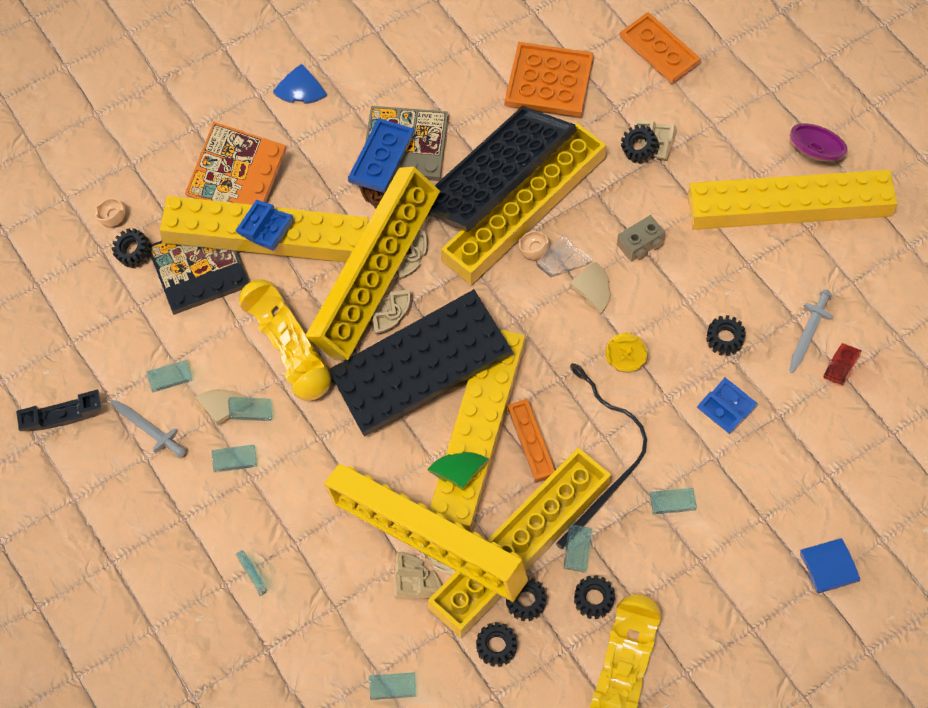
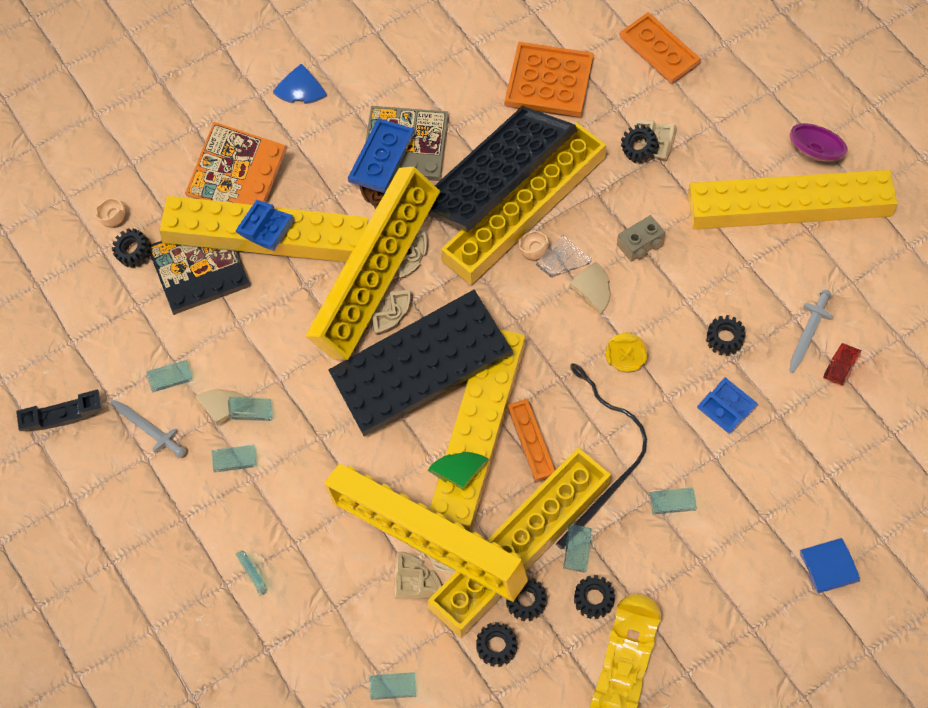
(302, 362): yellow piece -> none

